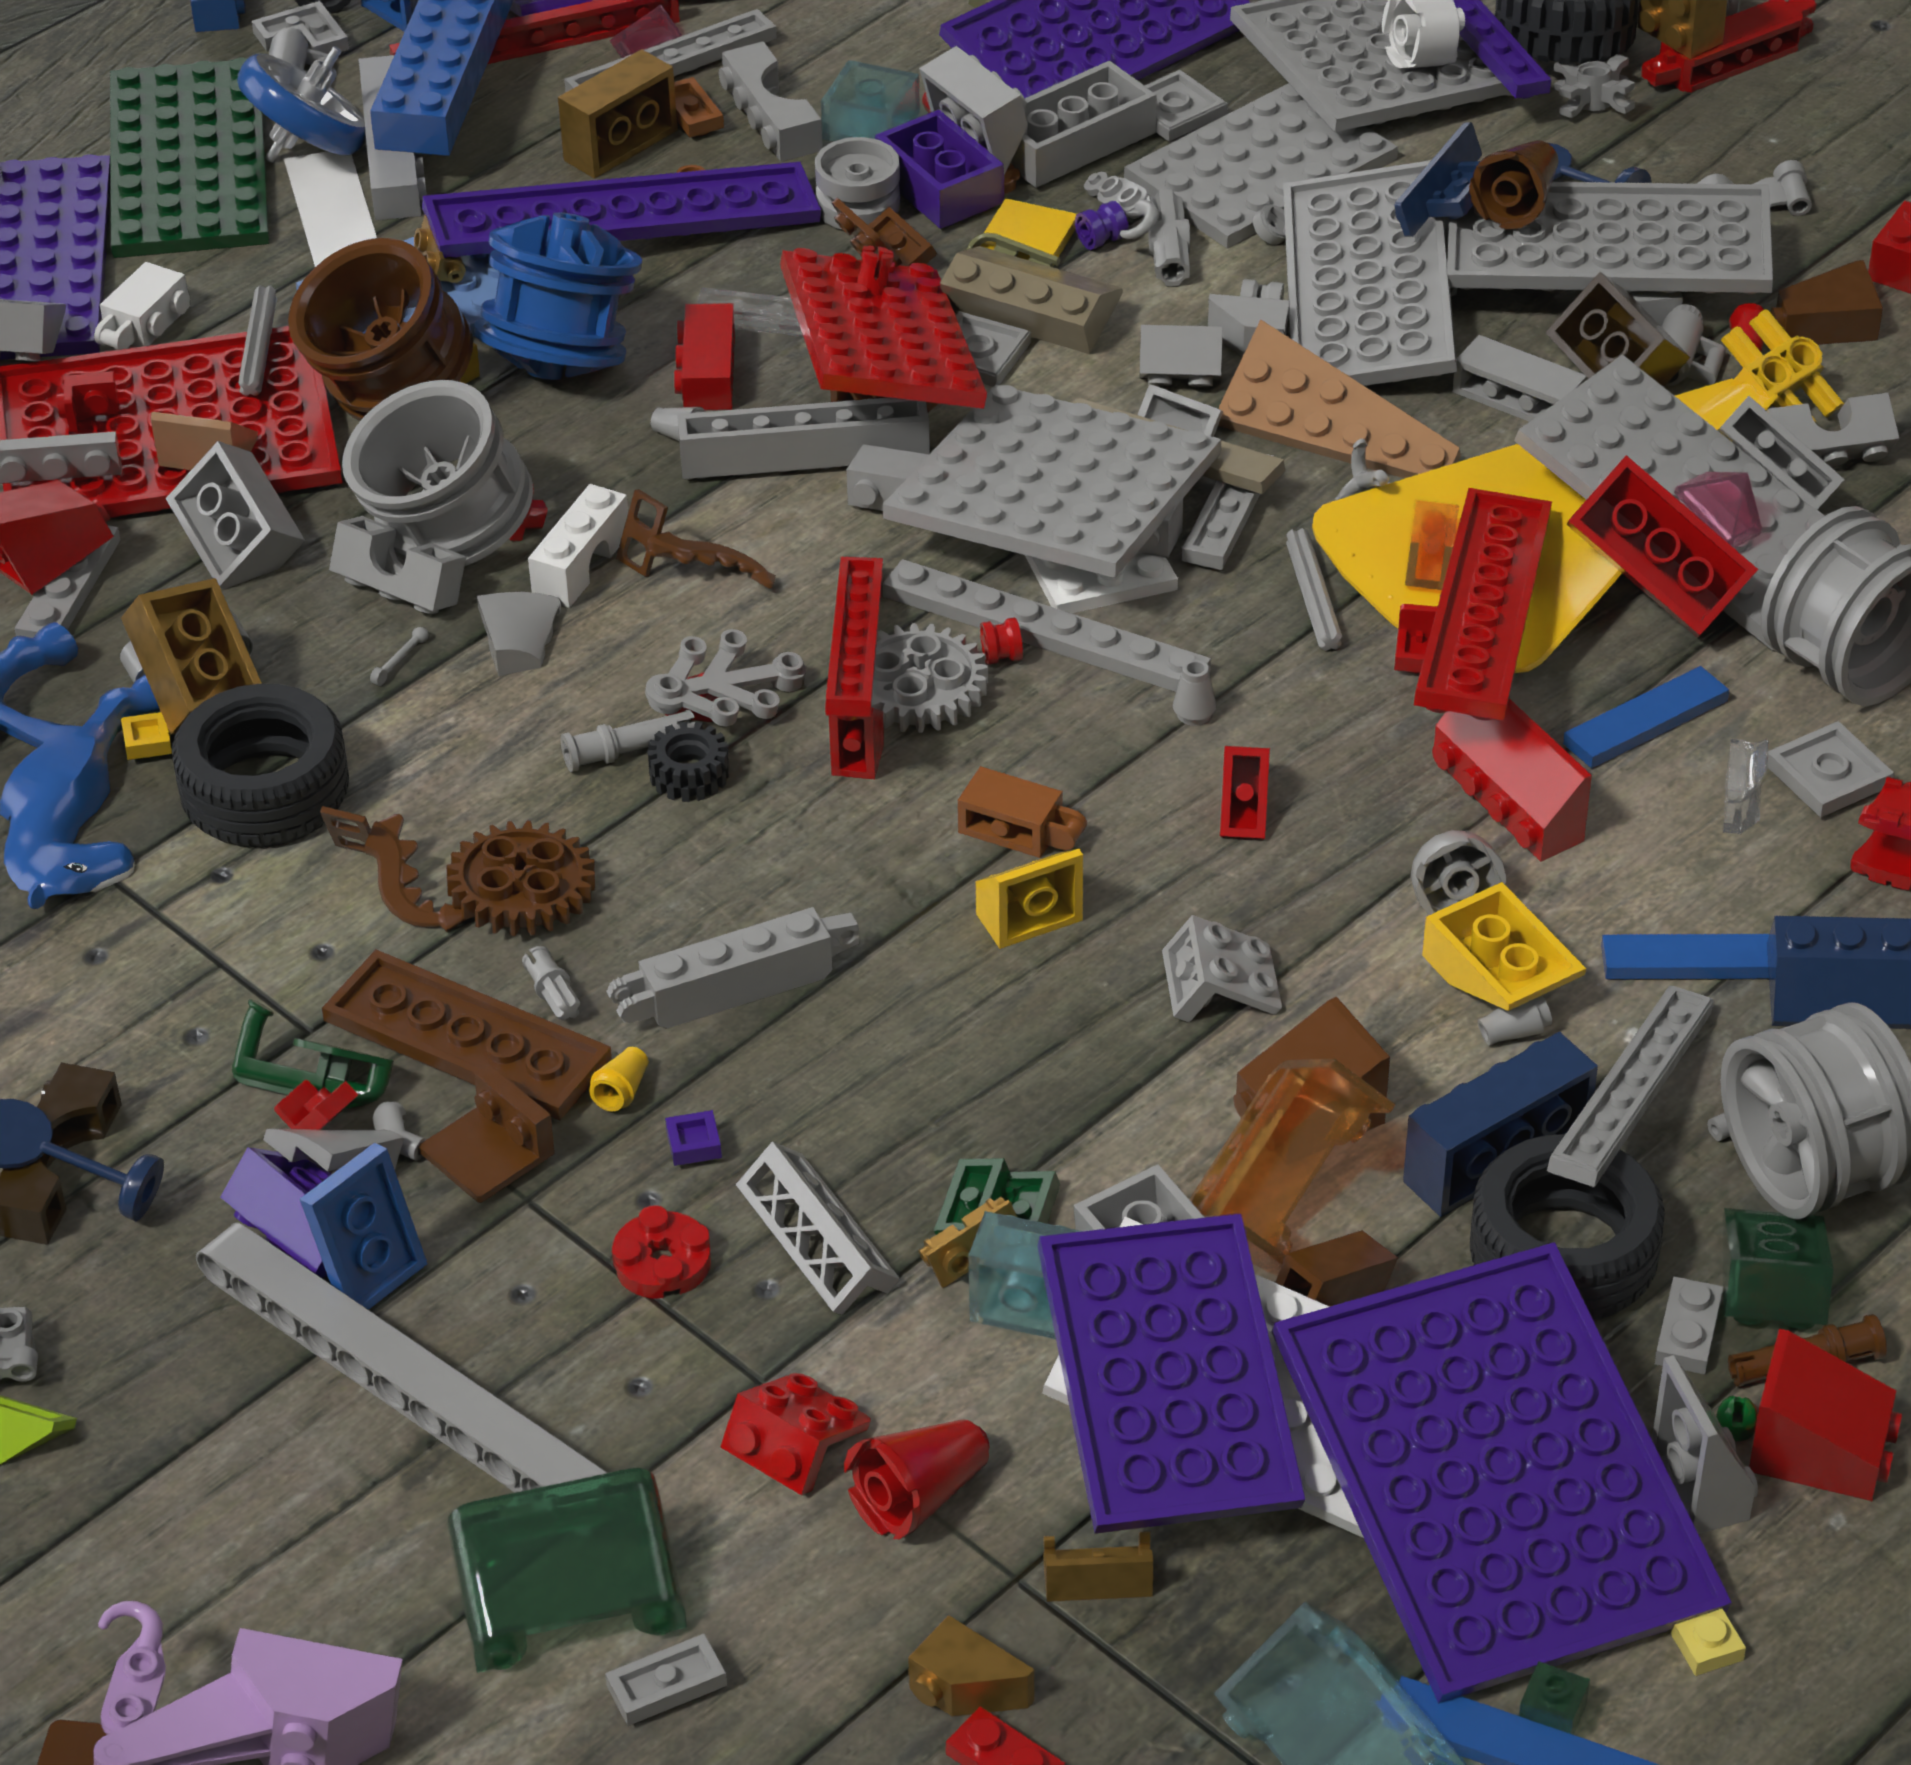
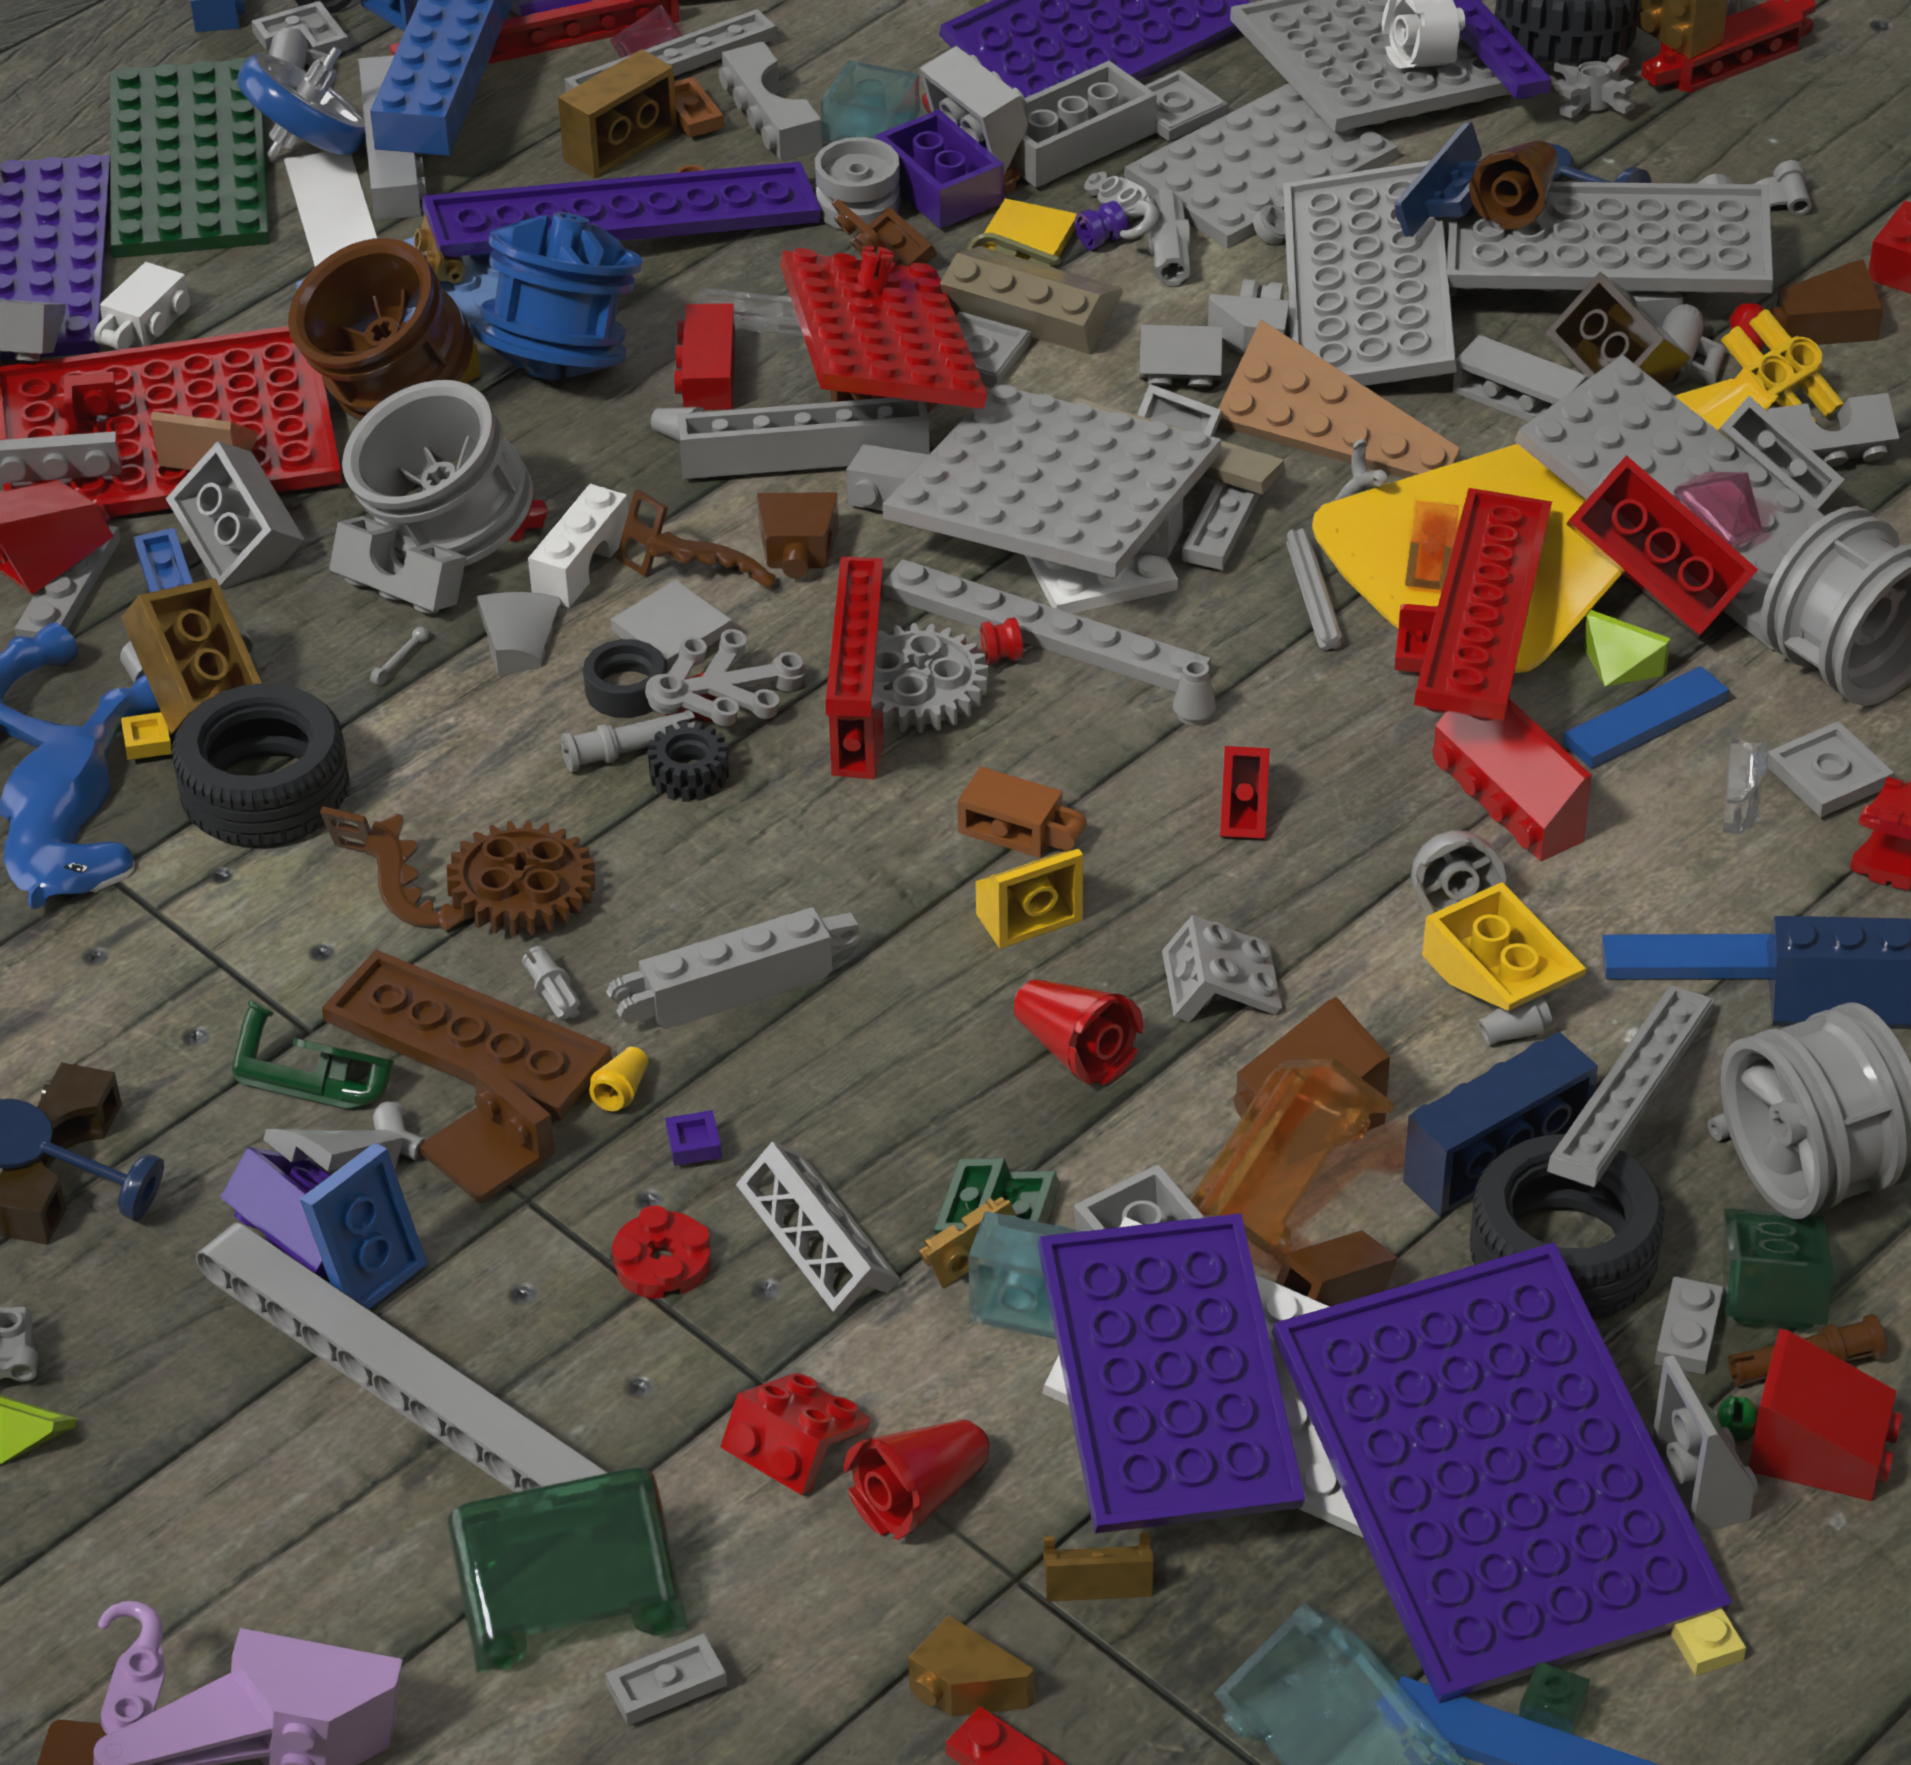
(162, 560): none -> blue plate
(257, 341): light grey axle -> none
(311, 1108): red bracket -> none
(616, 657): none -> black tyre
(670, 617): none -> light grey tile
(798, 530): none -> reddish brown torso
(1081, 1027): none -> red cone
(1623, 650): none -> lime slope

